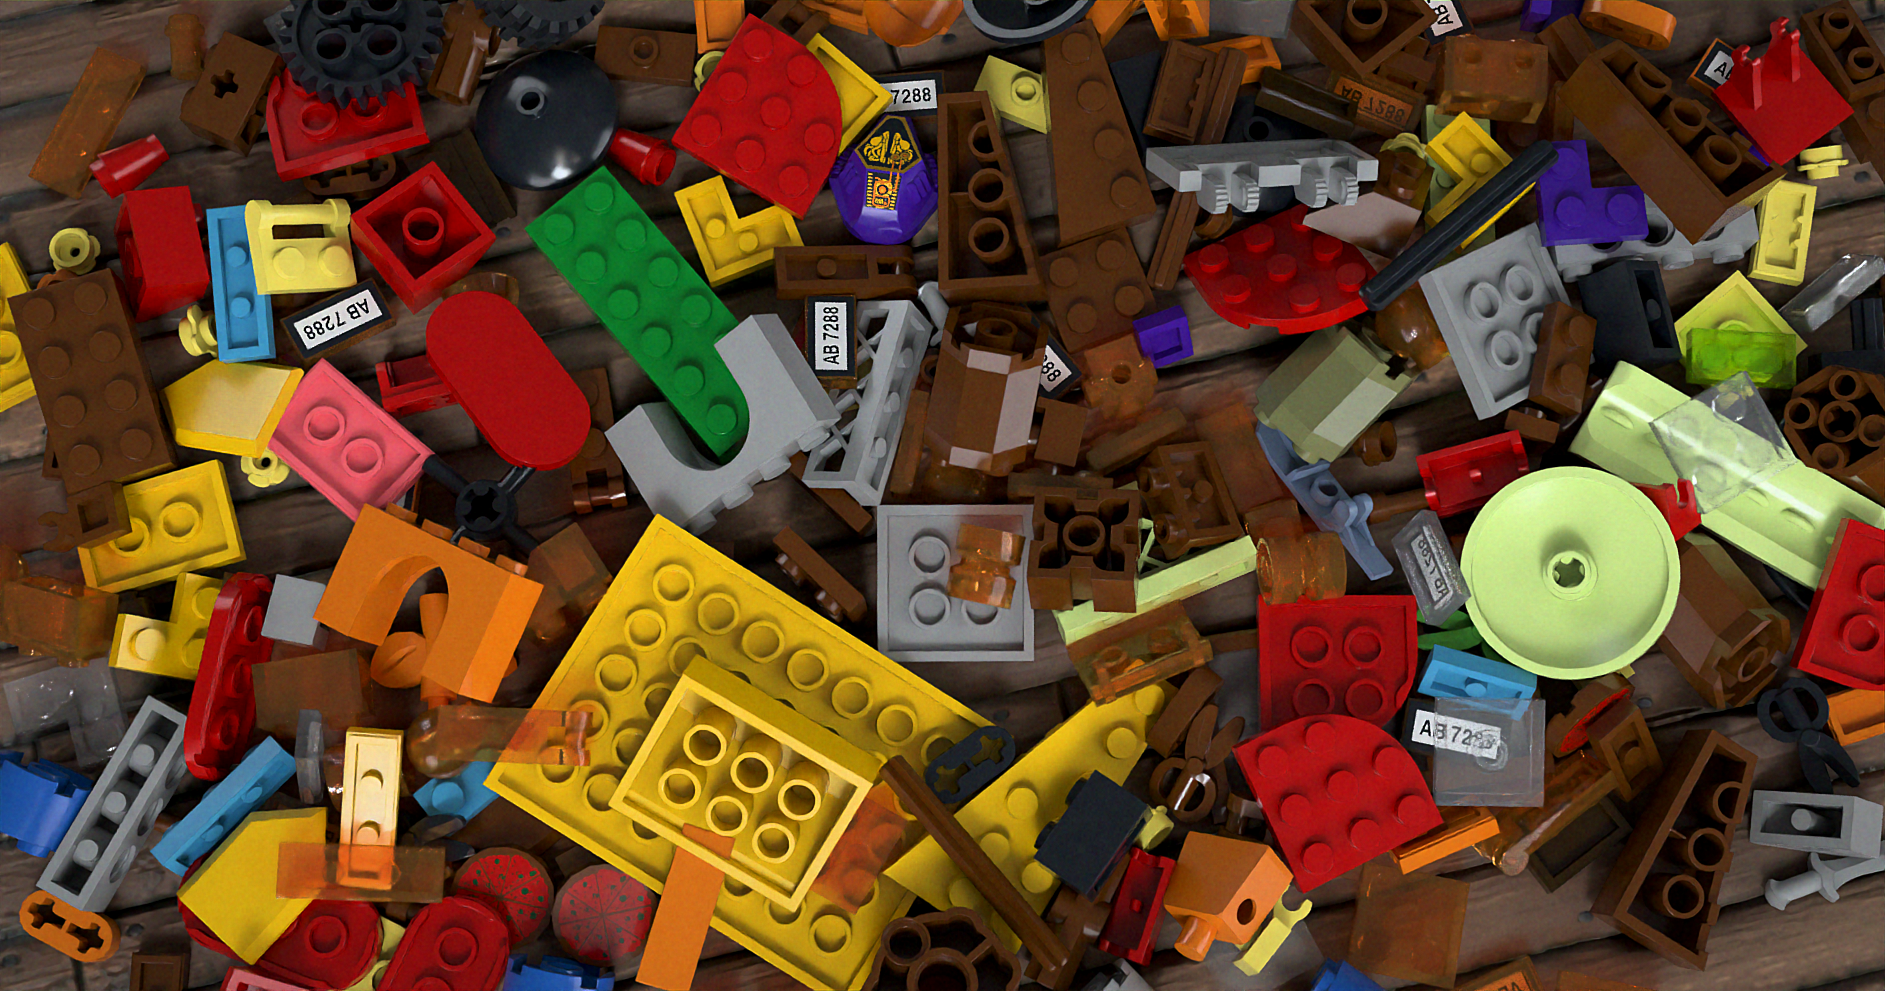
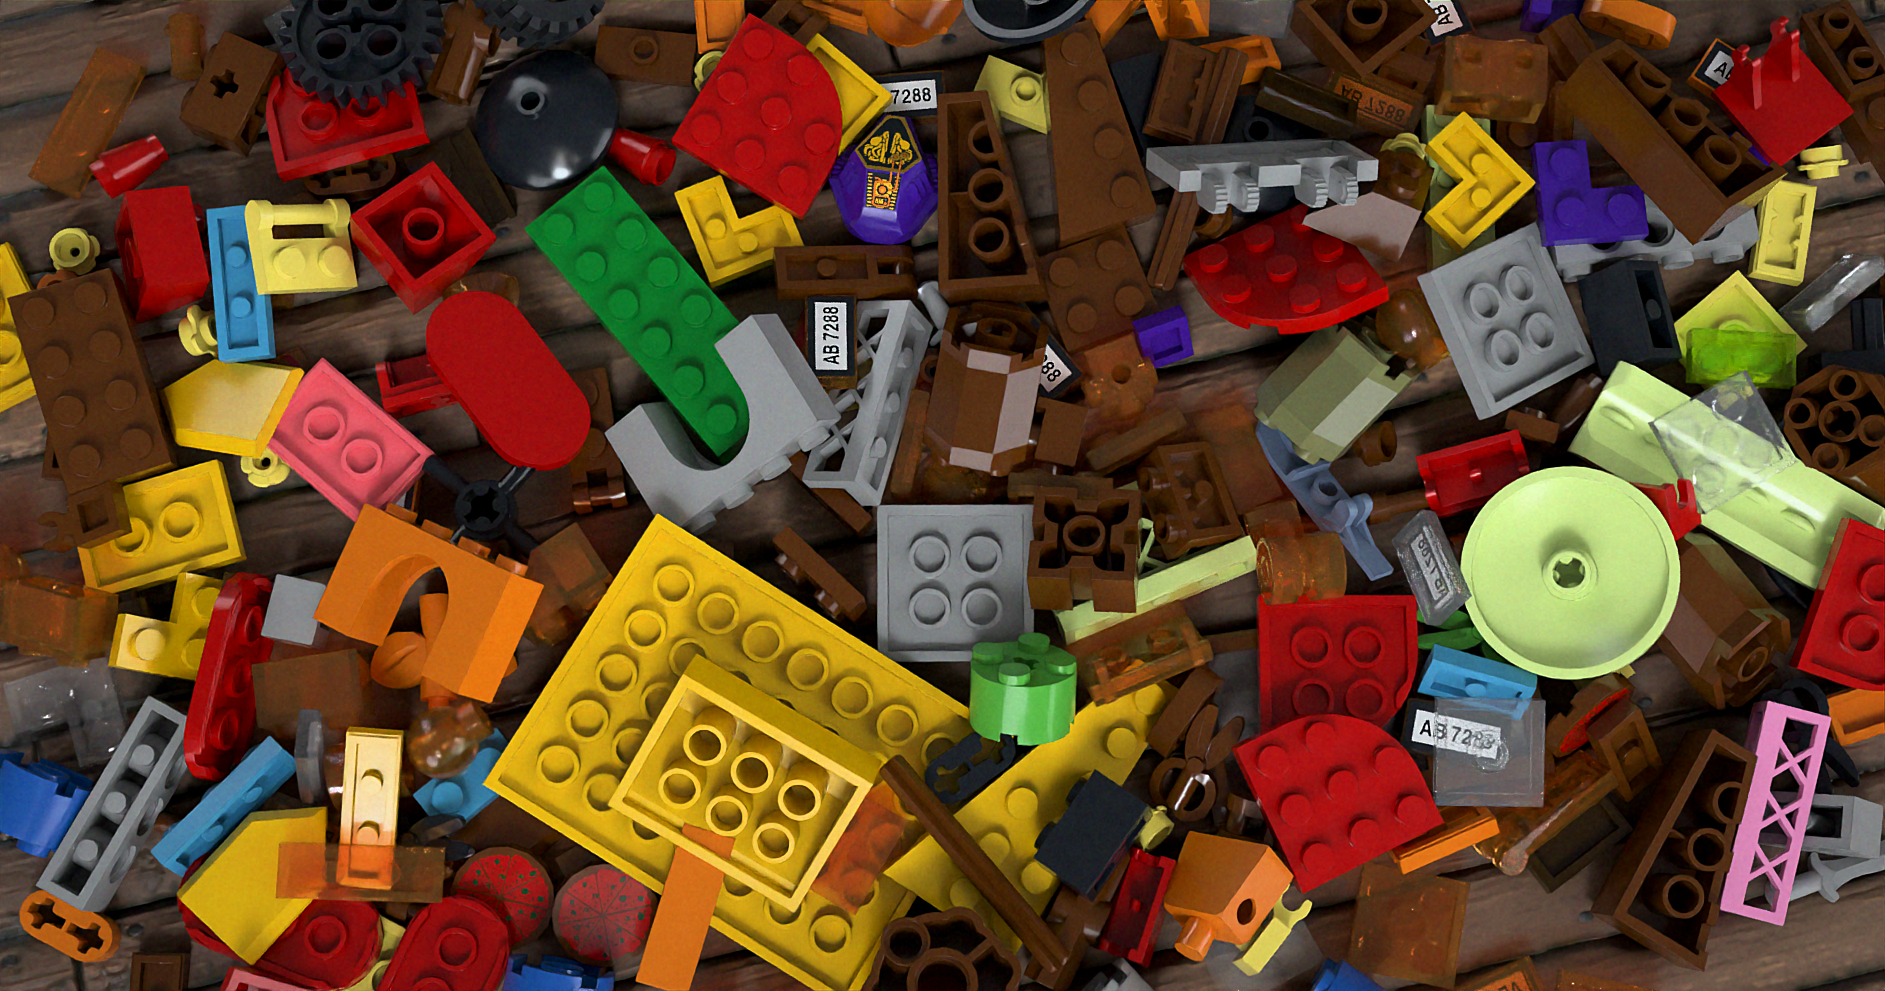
(338, 322): tile -> none
(511, 735): clear orange plate -> none
(985, 565): clear orange wheel -> none
(1022, 689): none -> bright green brick
(1458, 225): black axle -> none
(1562, 359): reddish brown plate -> none
(1765, 741): none -> bright pink fence

